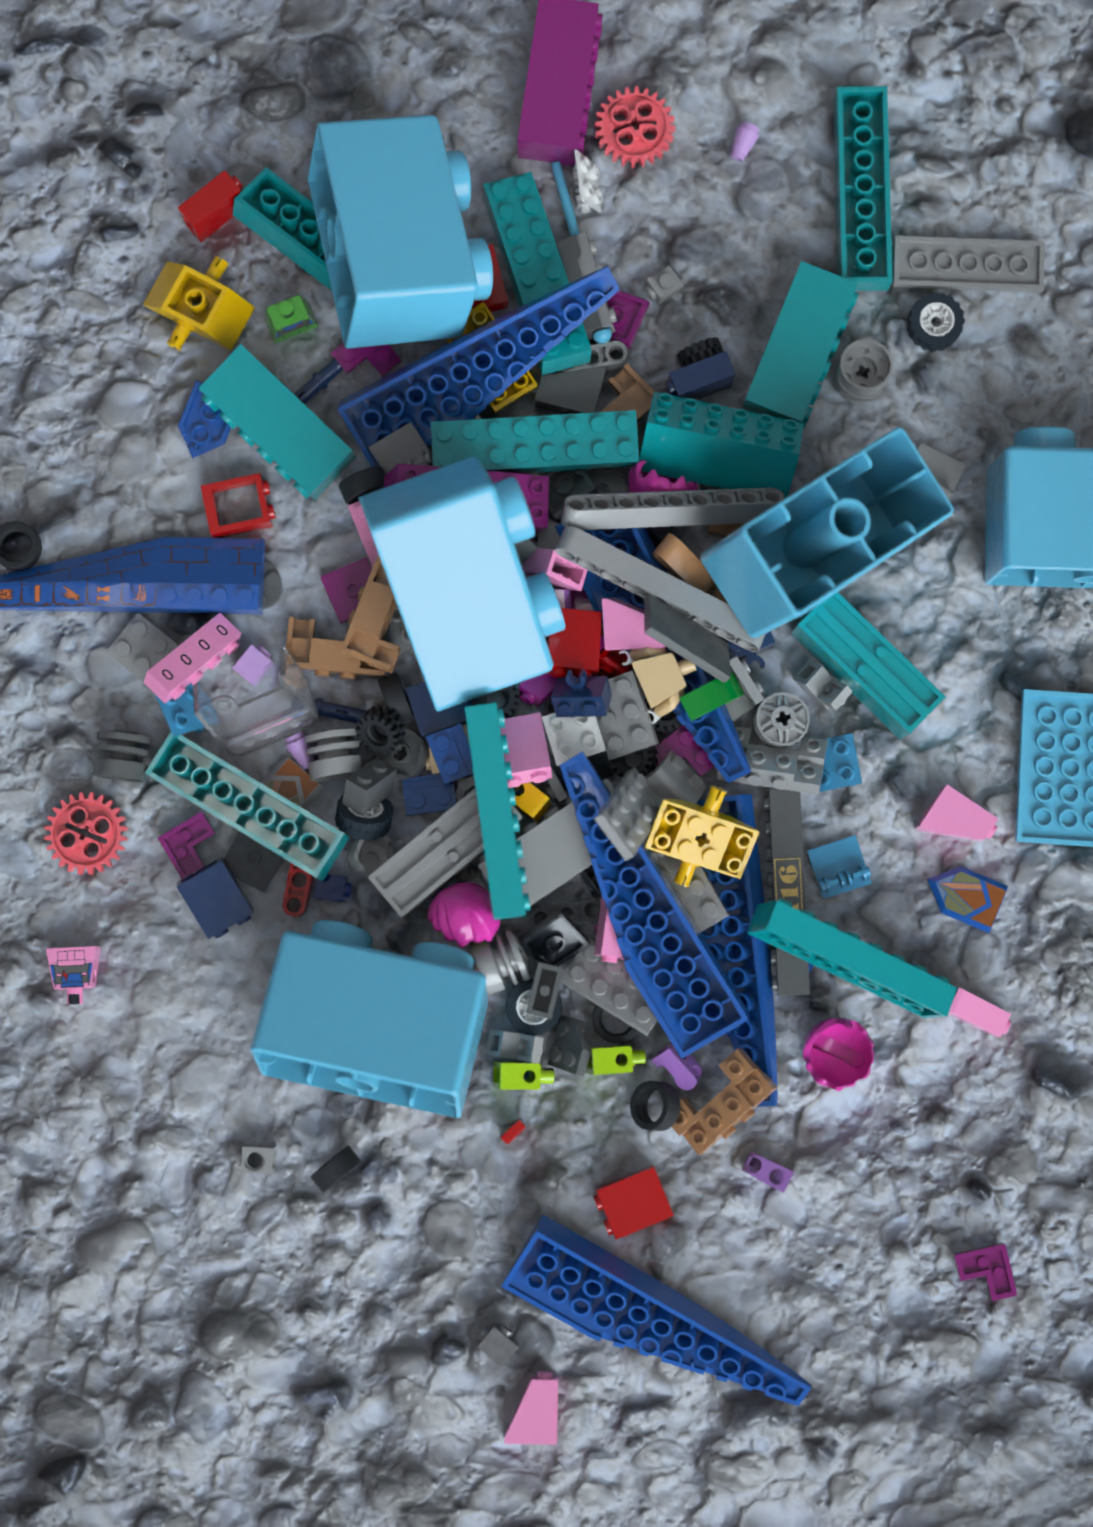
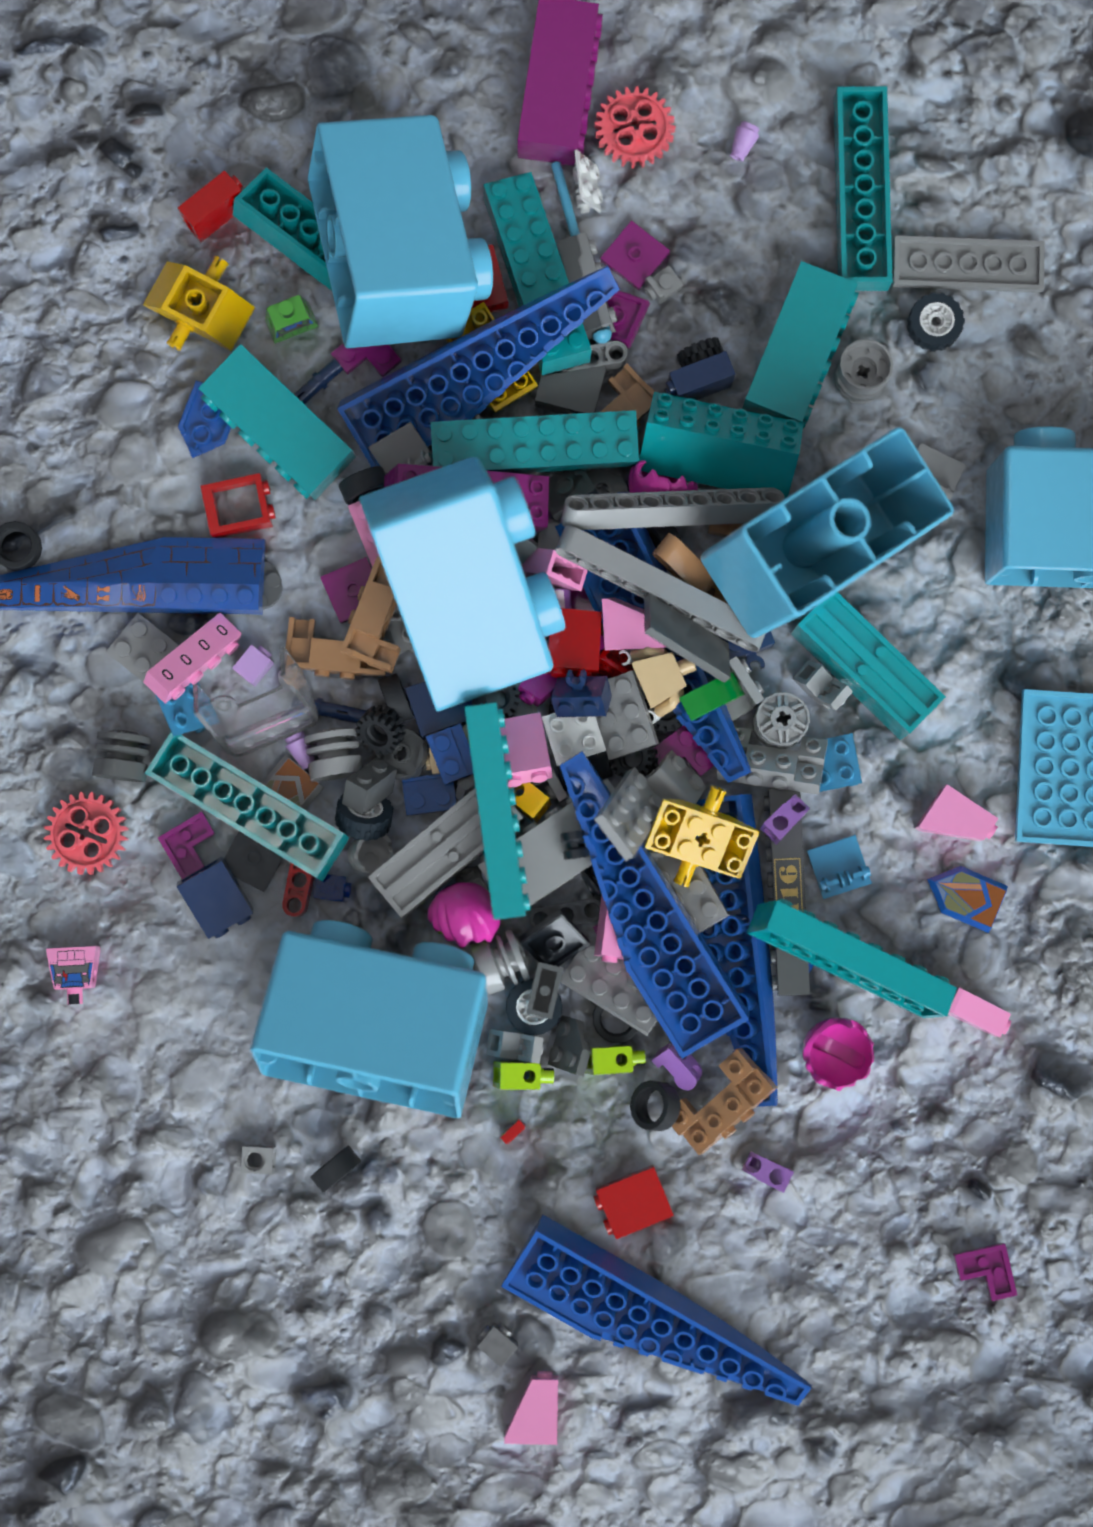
(574, 845): none -> black wheel
(635, 255): none -> magenta plate
(784, 819): none -> medium lavender leg

